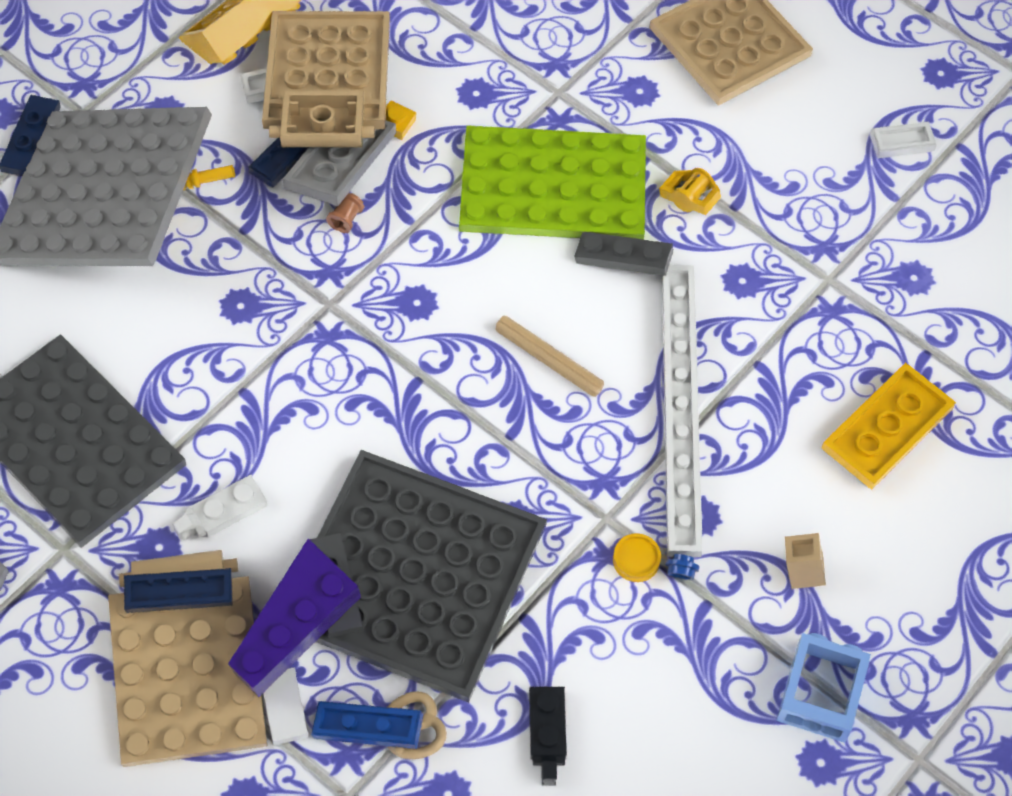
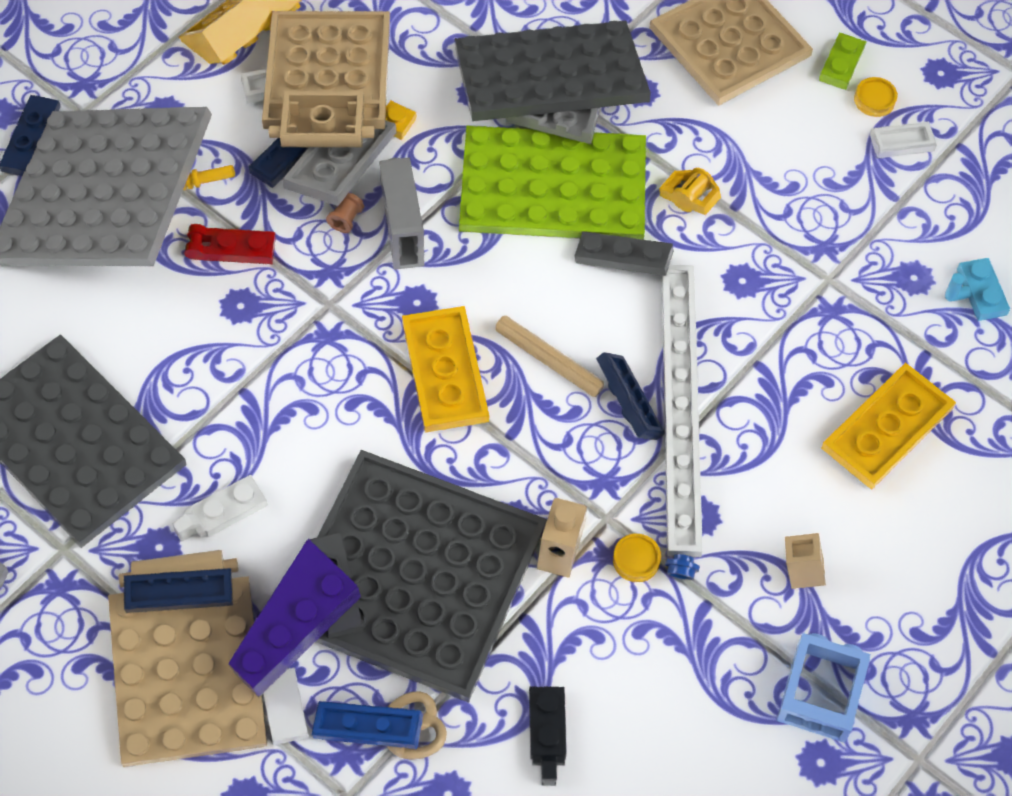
(230, 245): none -> red plate
(402, 213): none -> light grey slope
(445, 369): none -> yellow plate
(551, 70): none -> dark grey plate
(564, 531): none -> tan torso
(569, 124): none -> light grey wing
(630, 396): none -> dark blue plate
(842, 61): none -> lime plate
(875, 96): none -> yellow piece
(980, 287): none -> medium azure plate

